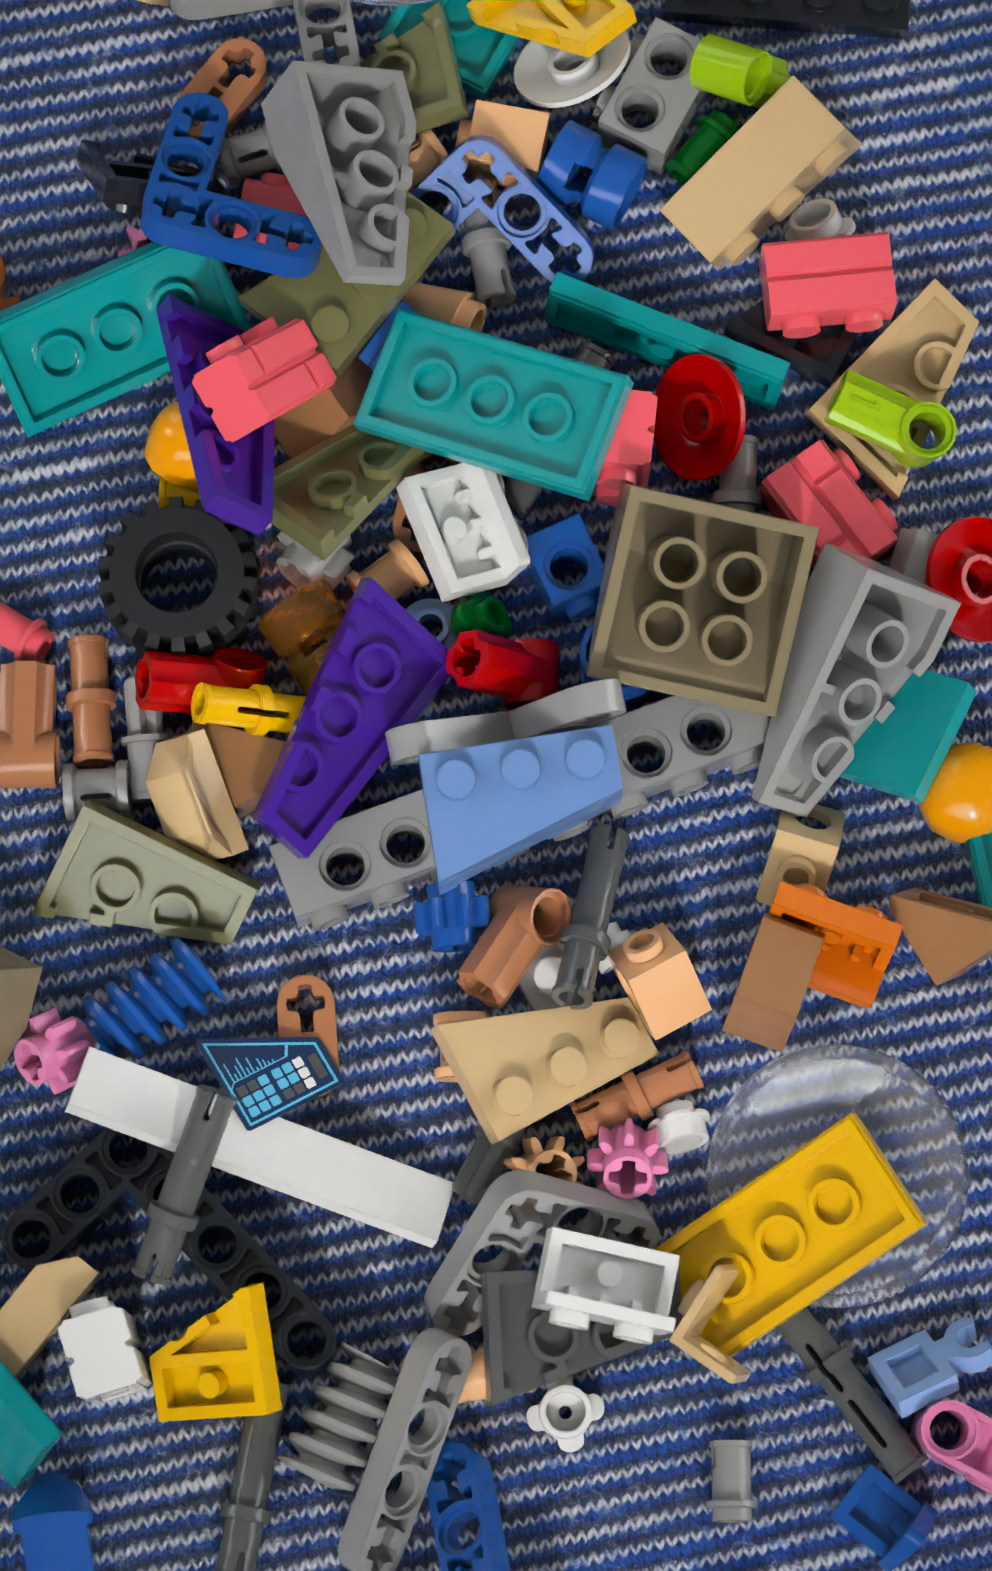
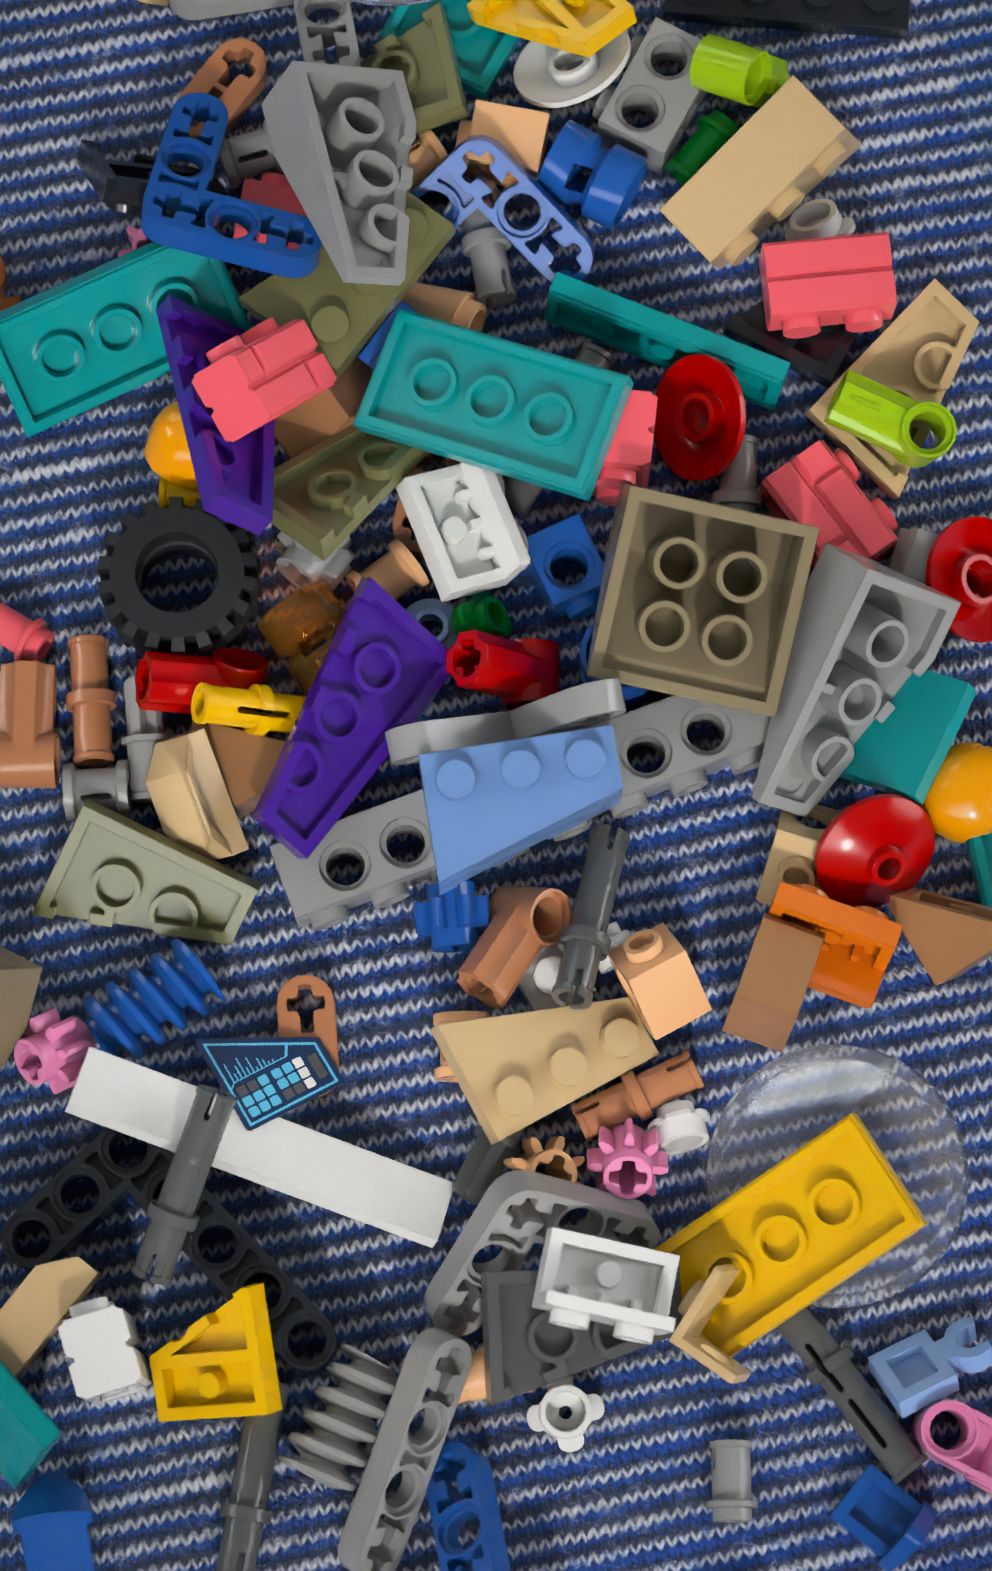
(874, 850): none -> red dish

